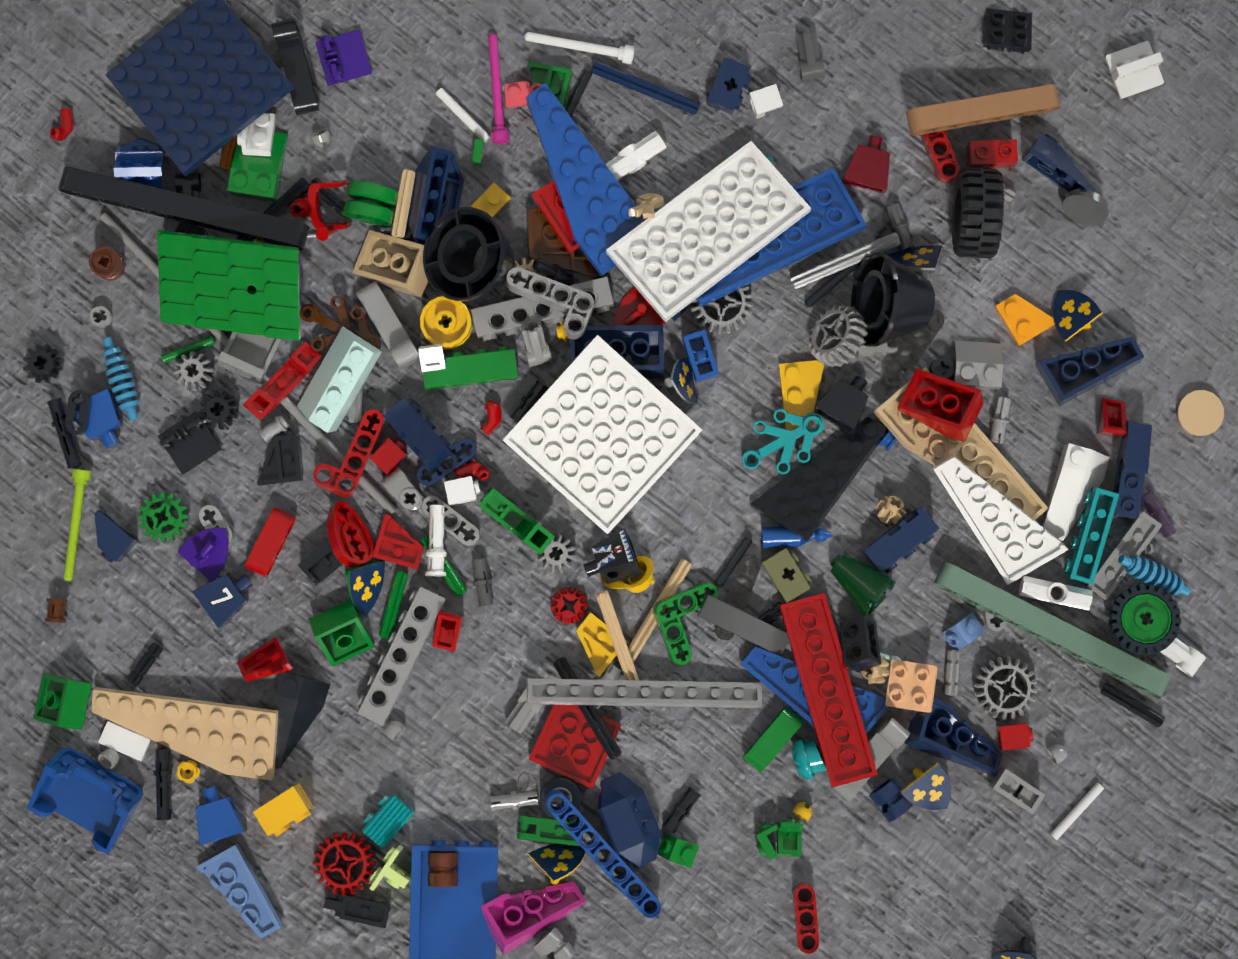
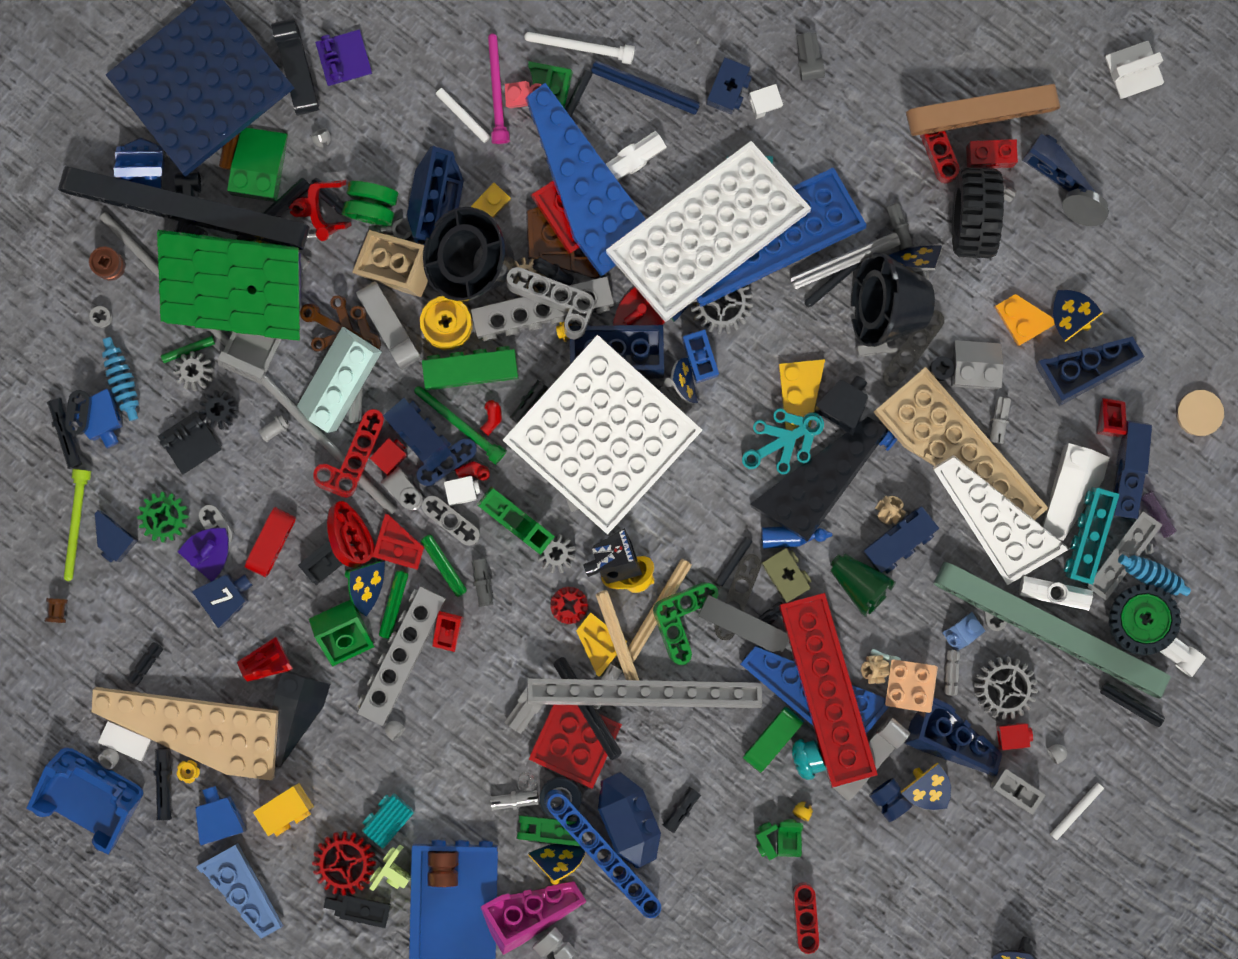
(36, 359): black gear -> none
(62, 701): green slope -> none
(65, 127): red arm -> none
(258, 136): white bracket -> none
(282, 462): black wing -> none
(283, 381): red slope -> none
(403, 203): tan axle -> none
(432, 357): white tile -> none
(436, 547): white pin -> none
(478, 152): green tile -> none
(494, 452): none -> green piece
(536, 347): light grey piece -> none
(646, 204): tan piece -> none
(677, 850): green bracket -> none
(850, 329): light grey gear -> none
(860, 643): black brick -> none
(869, 167): dark red torso -> none
(942, 404): red slope -> none
(1008, 31): black hinge -> none

